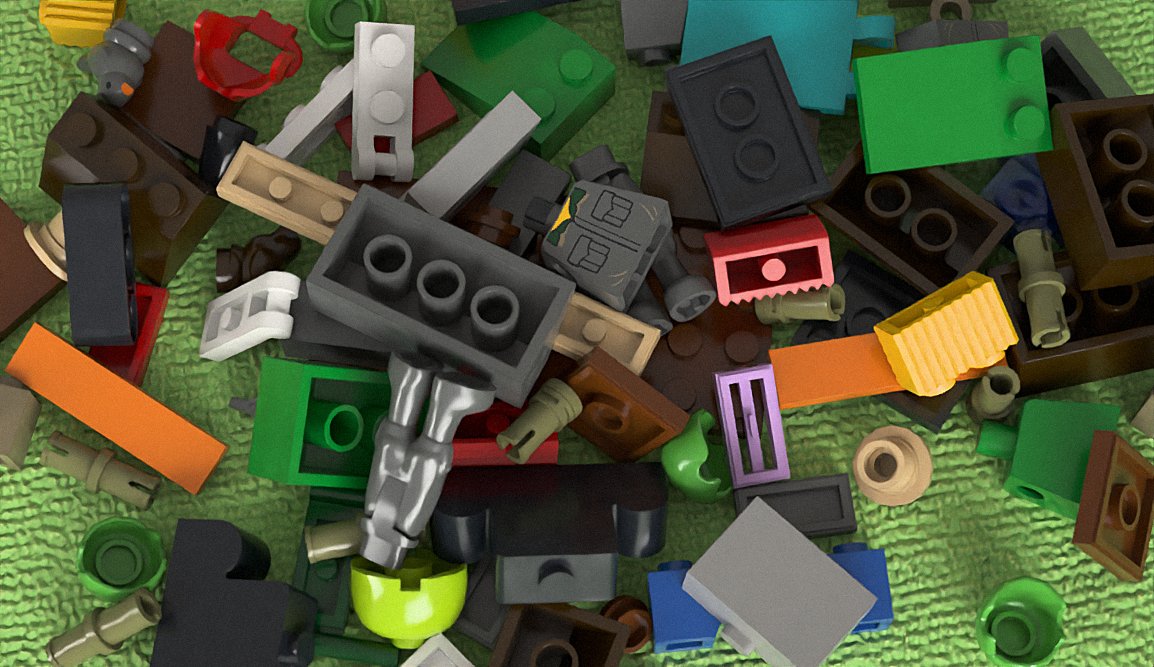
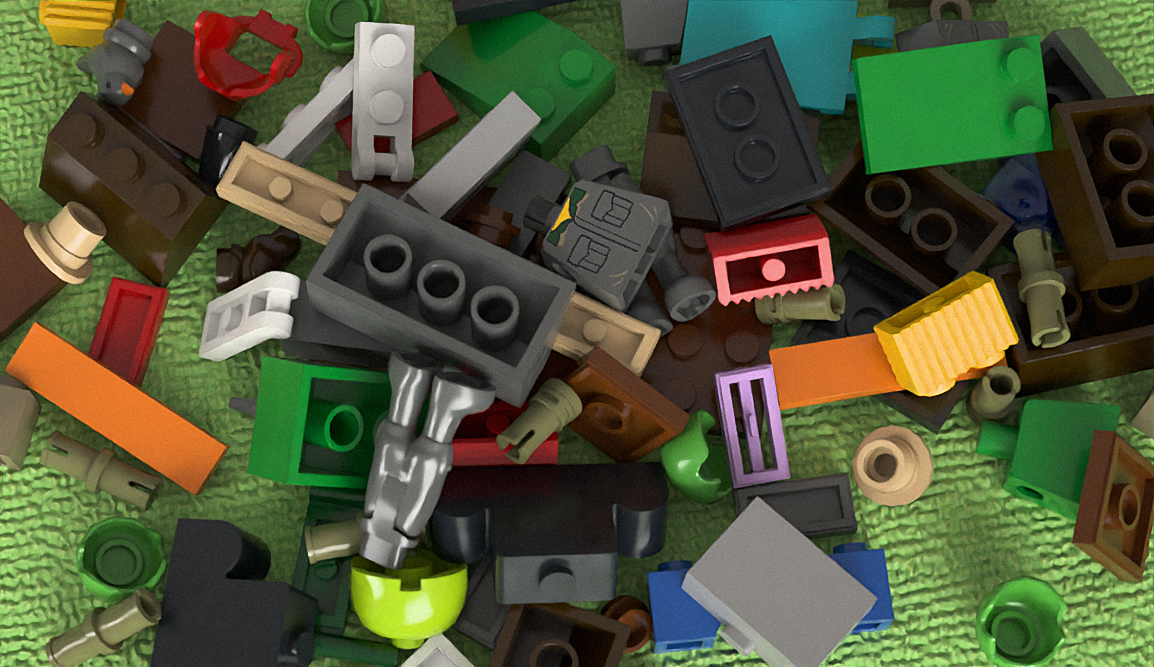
(100, 263): black beam -> none

